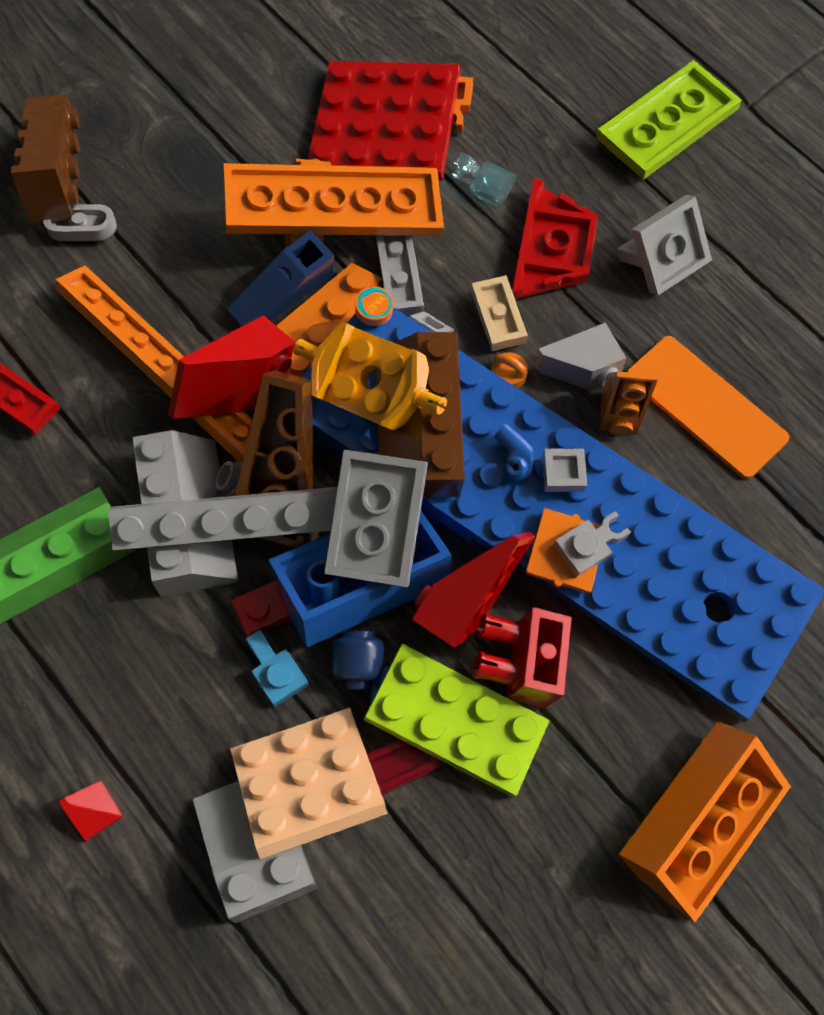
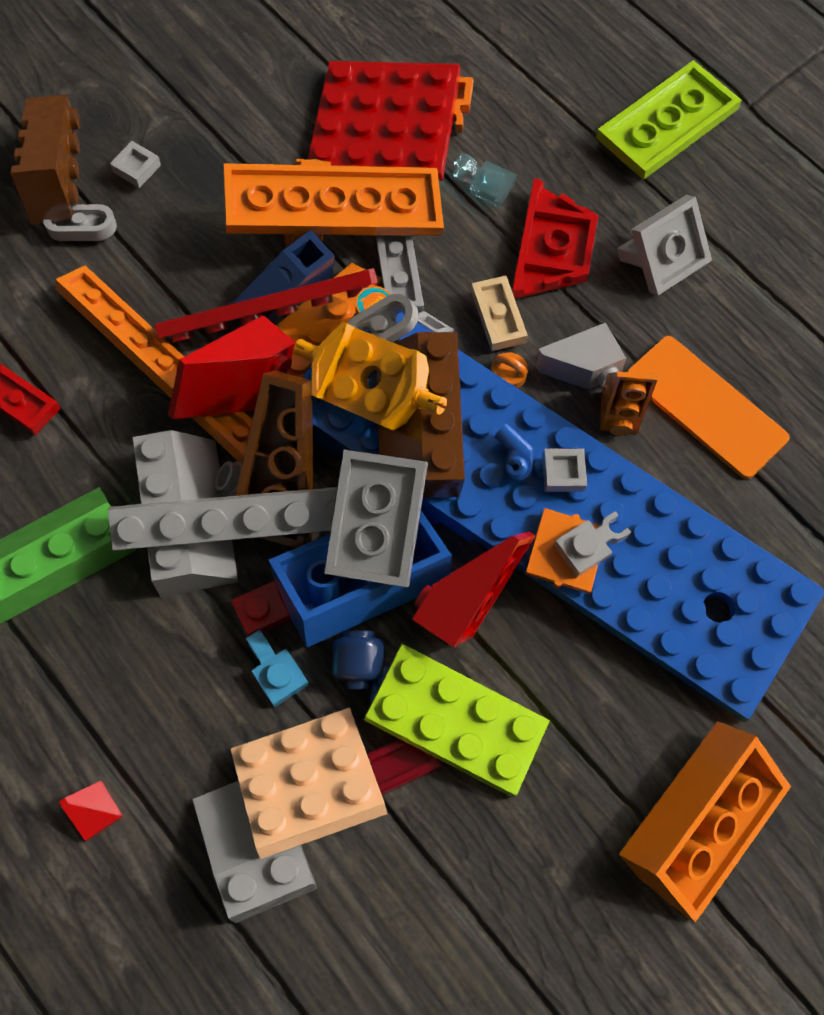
(135, 164): none -> light grey plate
(249, 310): none -> red plate
(381, 317): none -> light grey plate
(538, 655): red brick -> none

